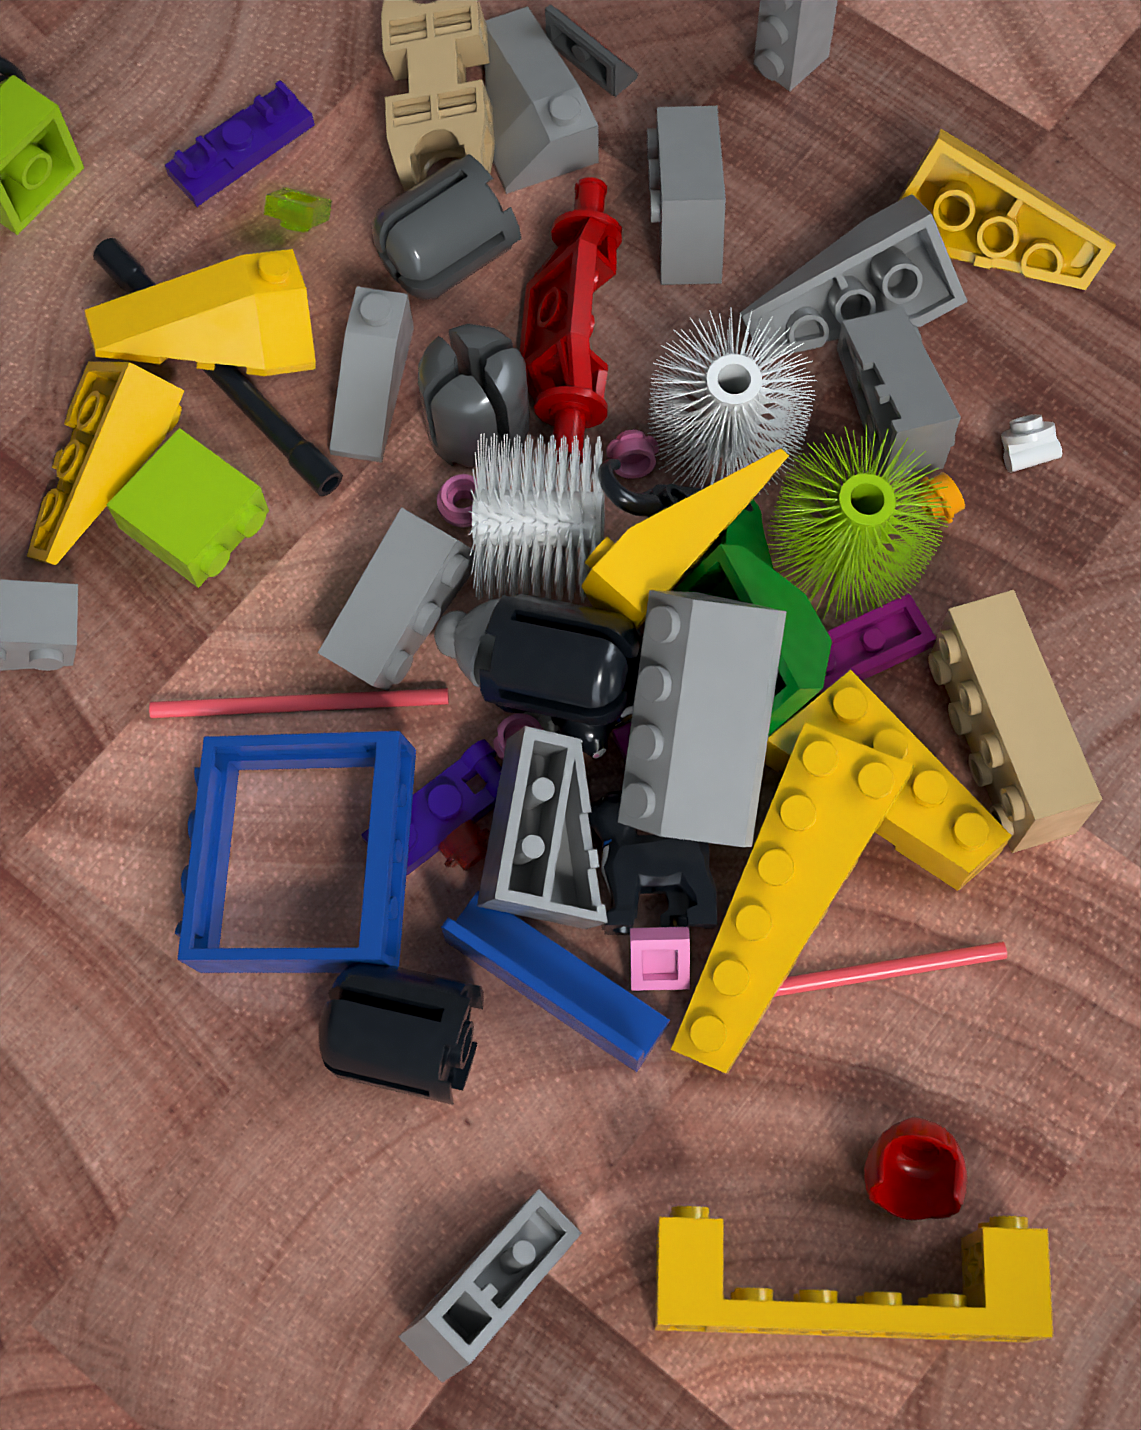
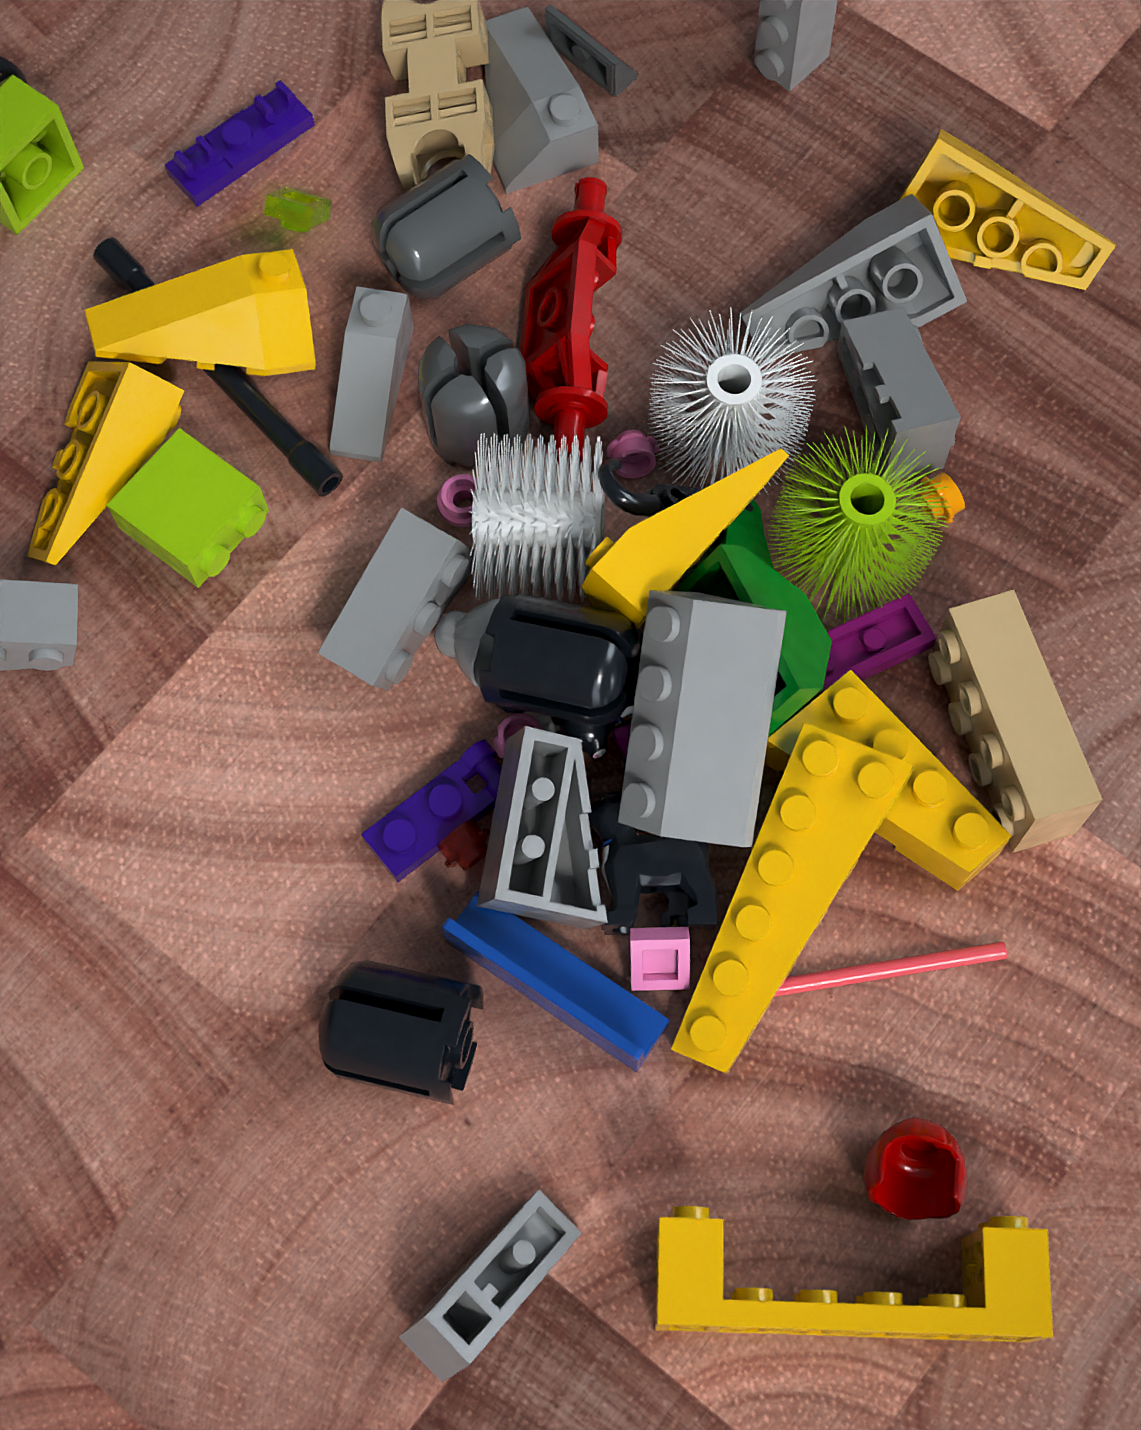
(211, 835): blue window -> none
(299, 703): coral axle -> none
(687, 193): light grey wedge -> none
(1030, 443): white plate -> none

